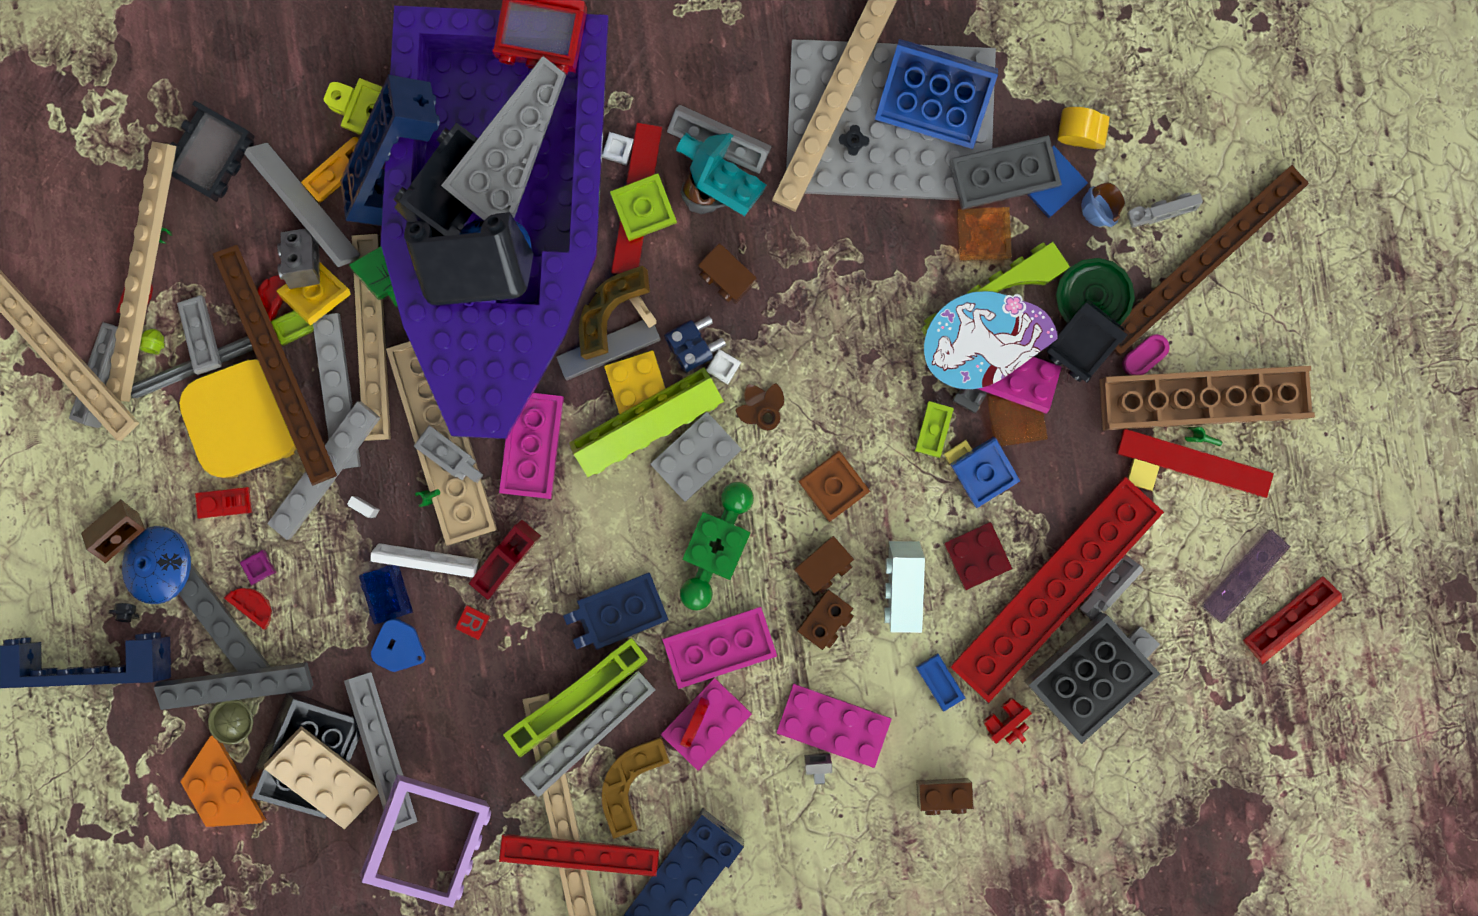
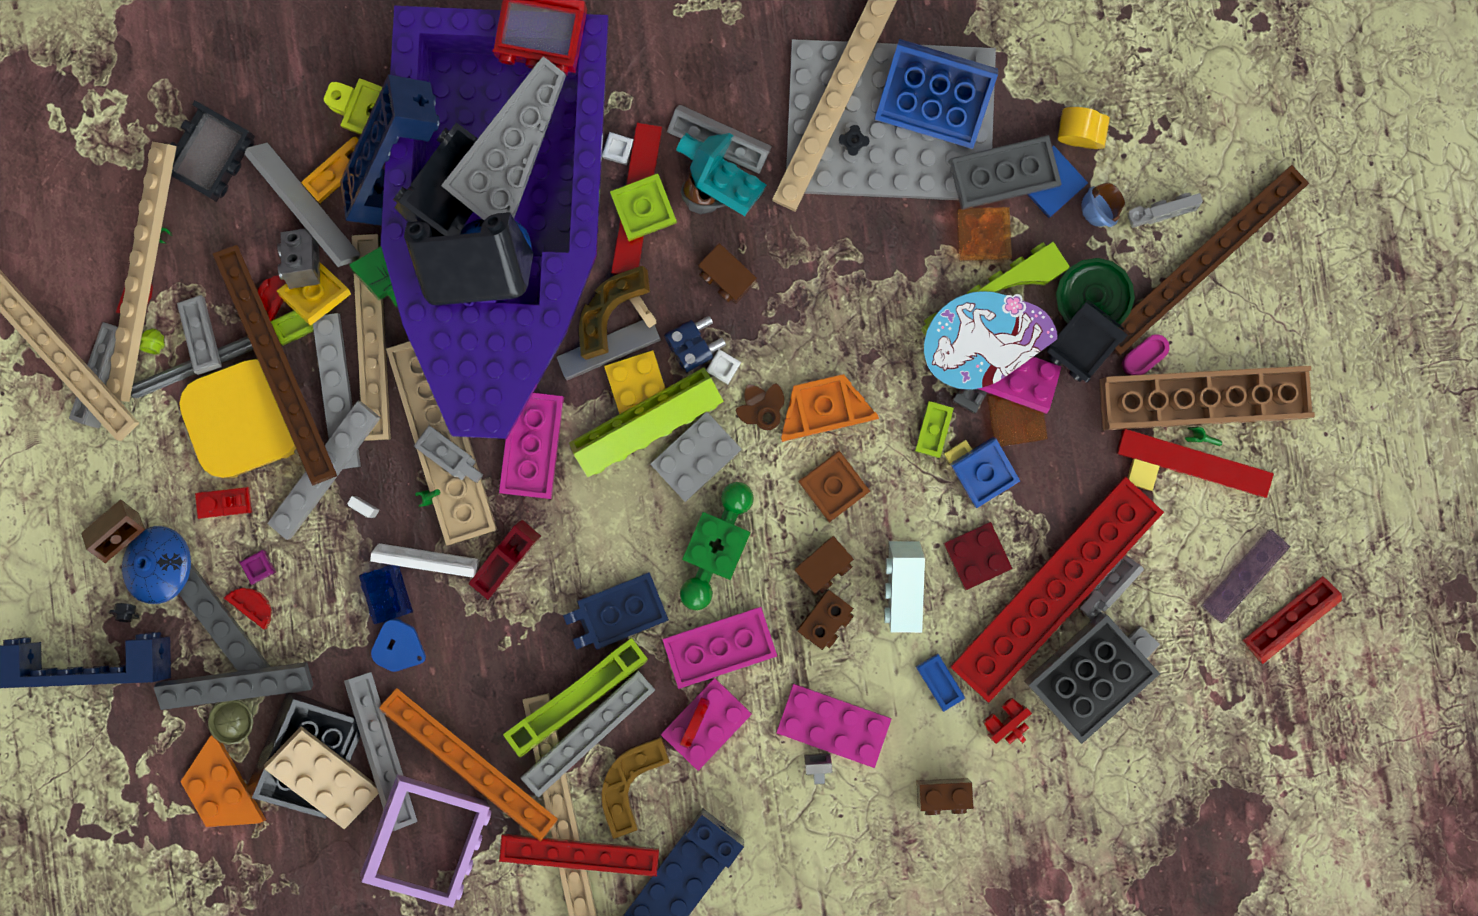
(468, 764): none -> orange plate
(473, 622): red tile -> none
(825, 407): none -> orange wing

